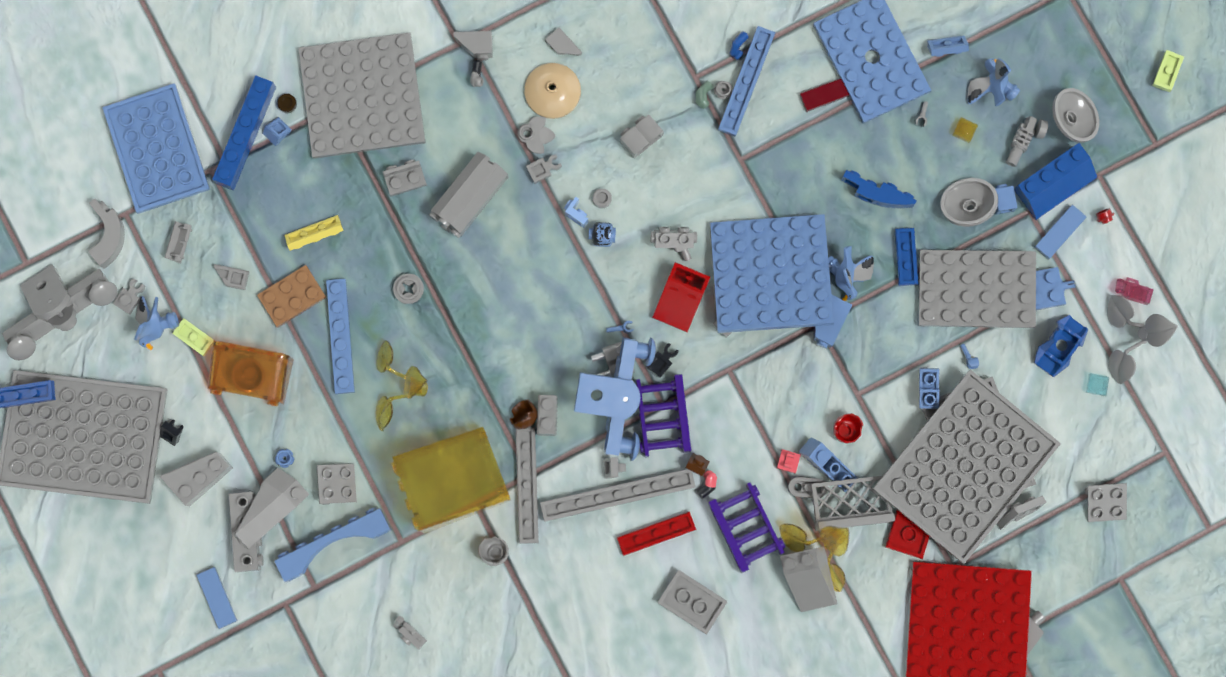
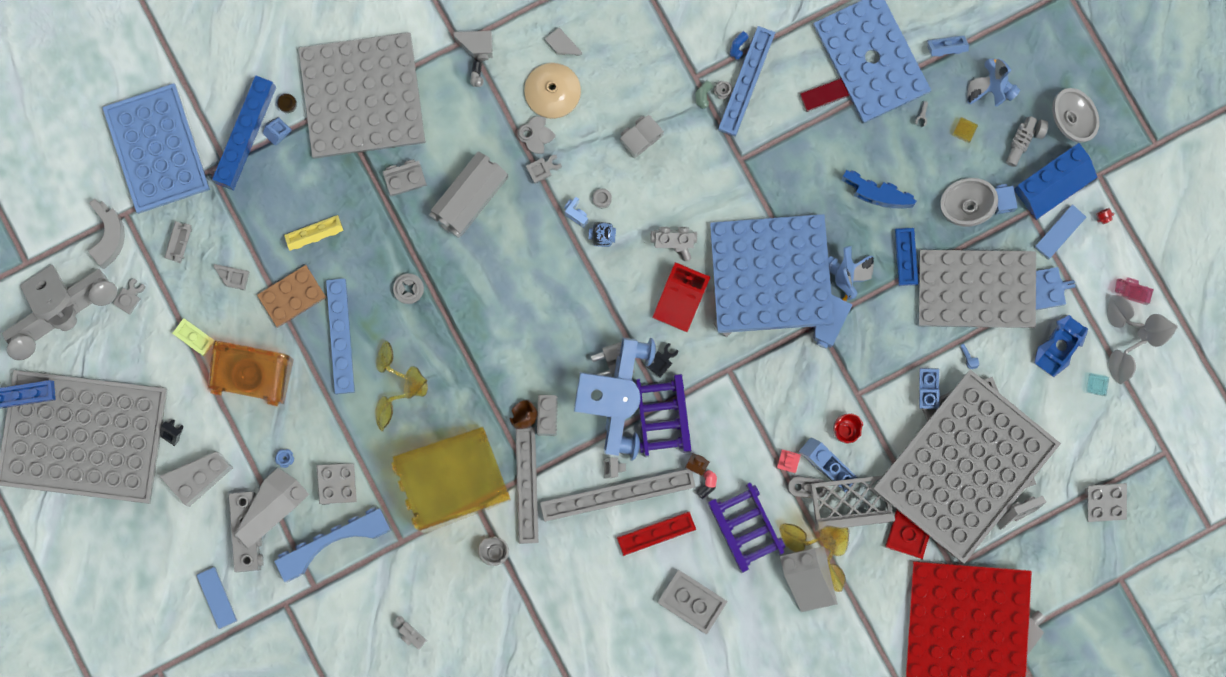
(151, 323): medium blue animal -> none
(620, 328): medium blue hand -> none
(1168, 71): yellowish green plate -> none

